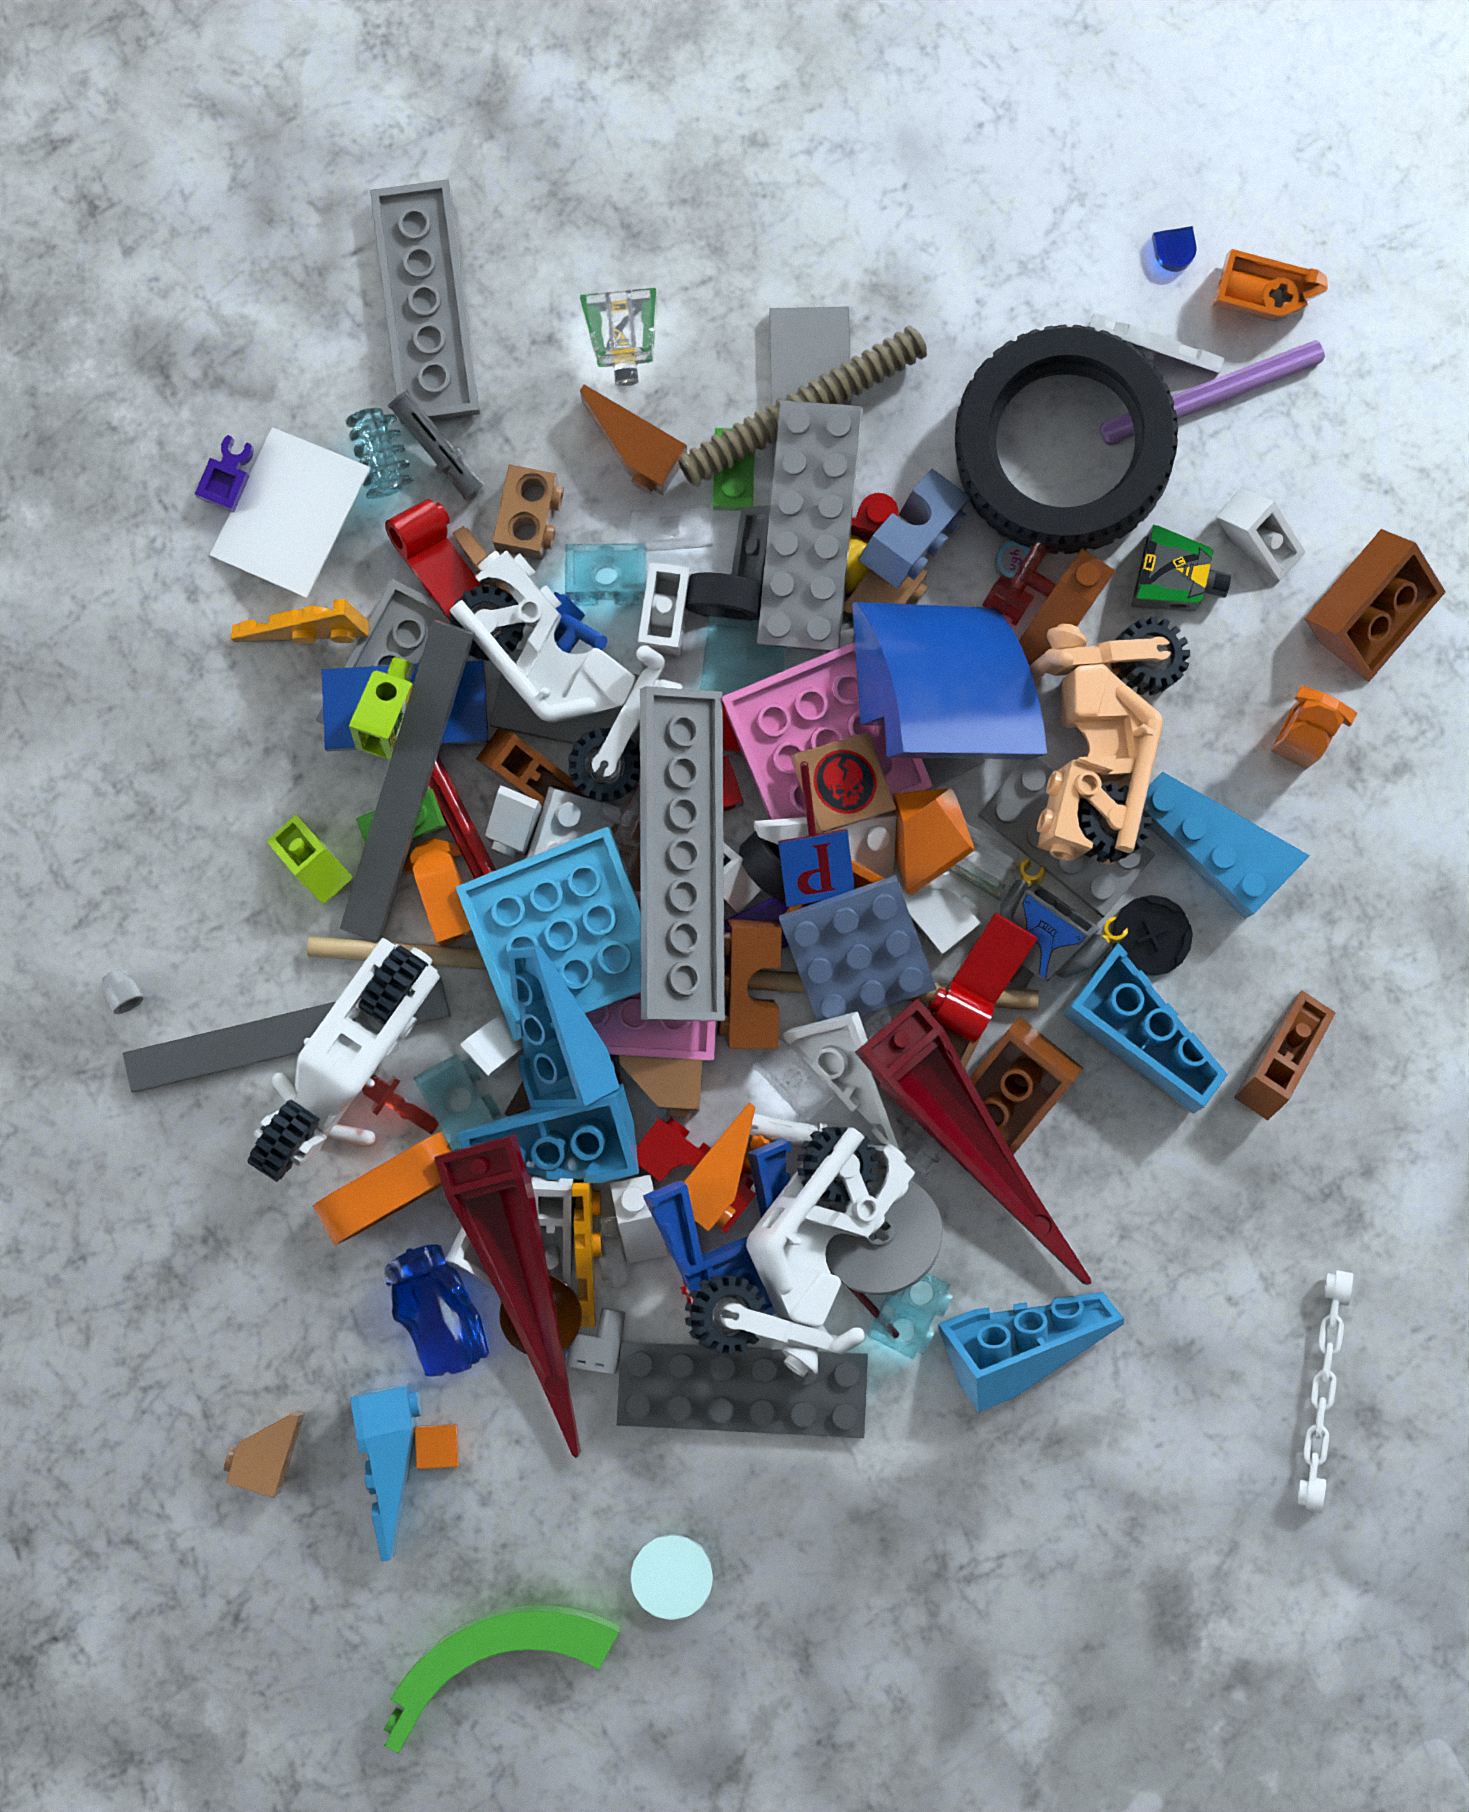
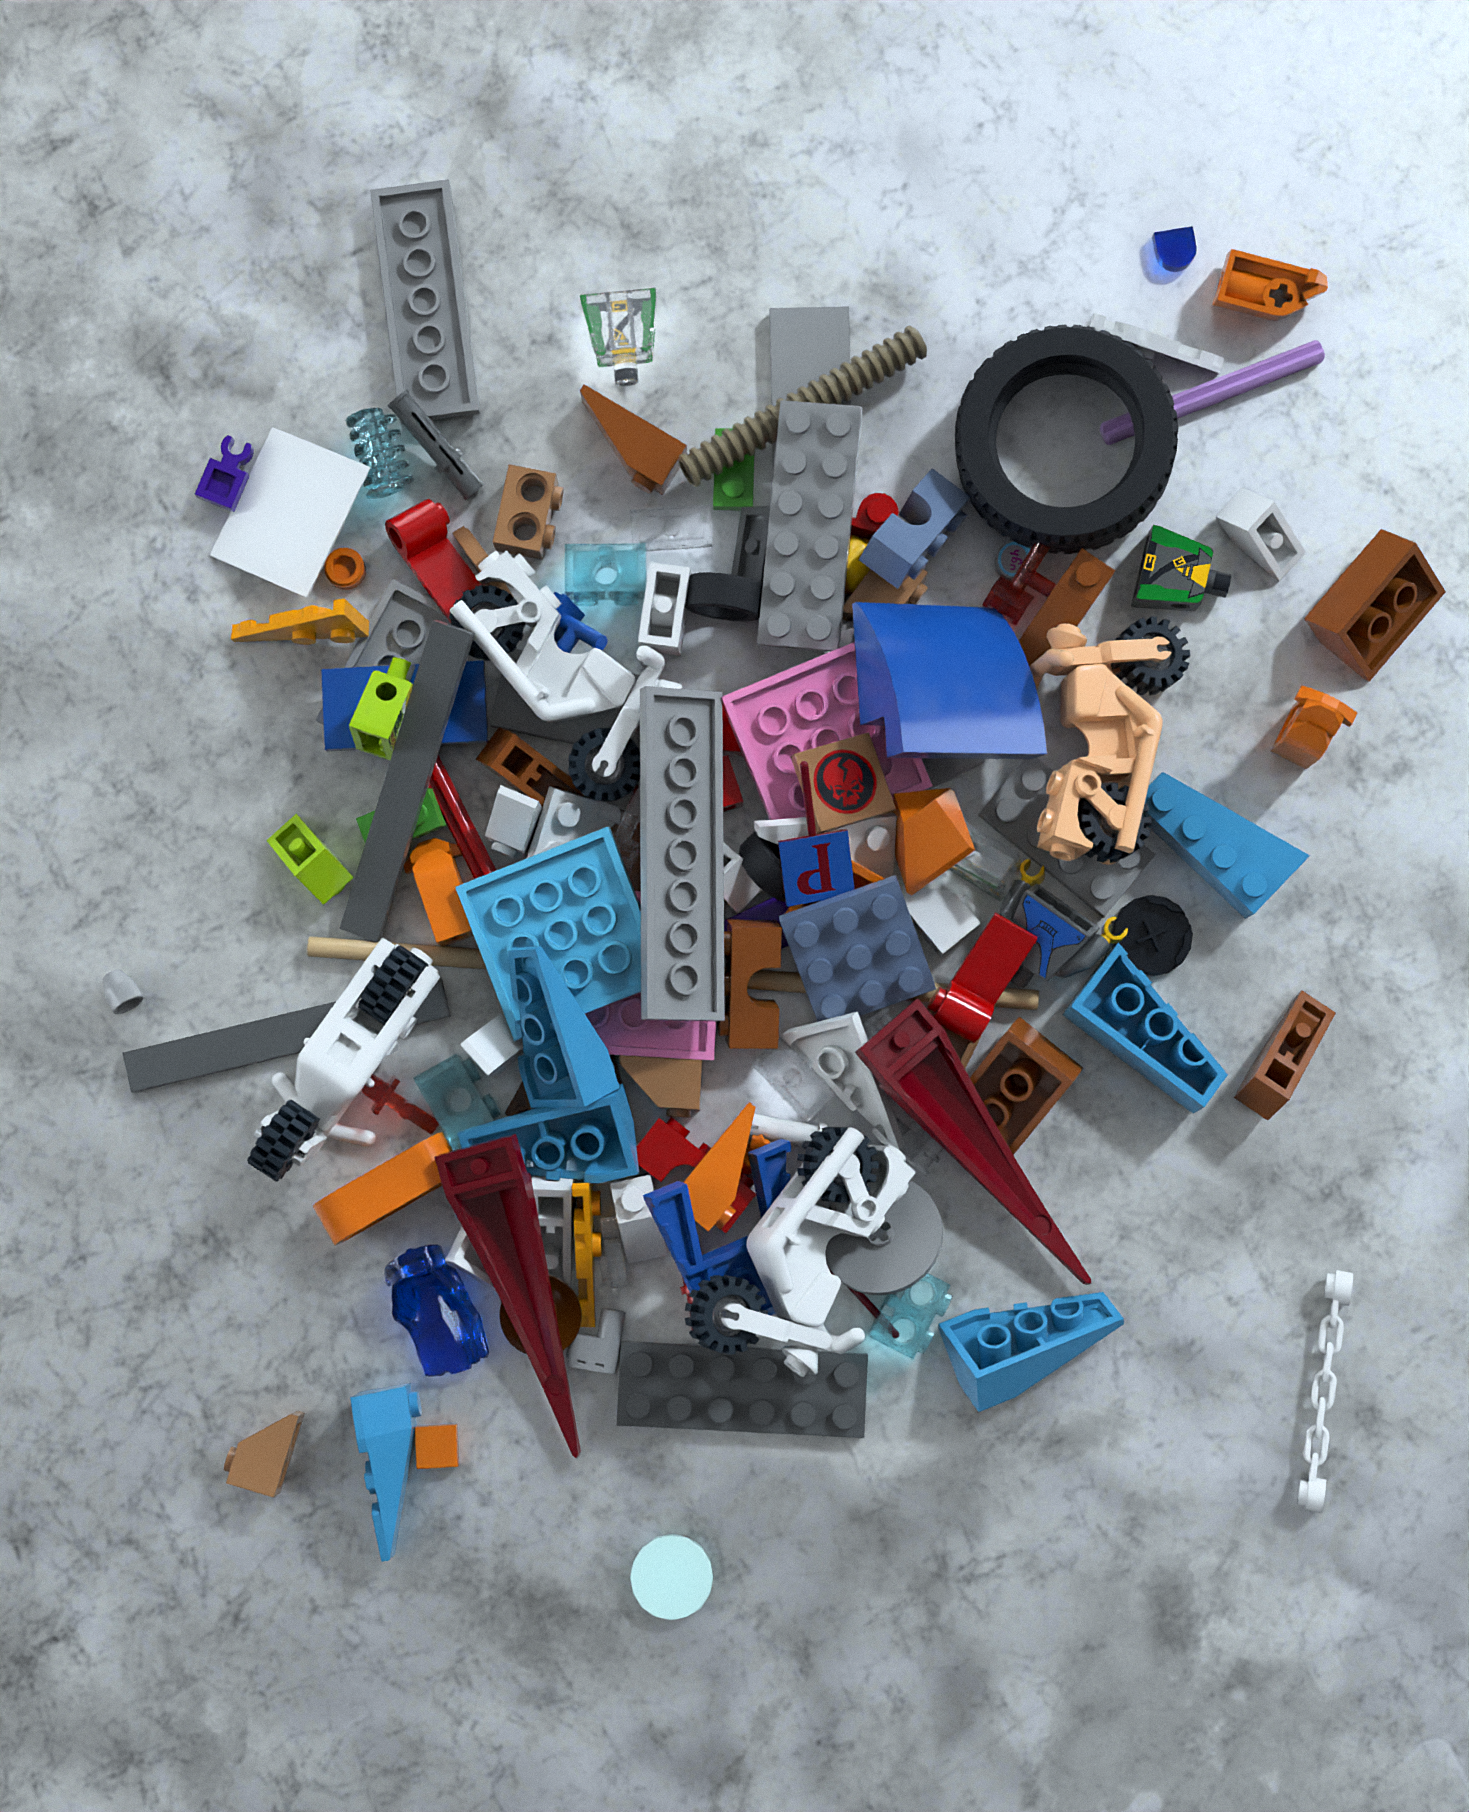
(345, 568): none -> orange tile
(505, 1630): bright green arch -> none
(735, 658): clear light blue tile -> none

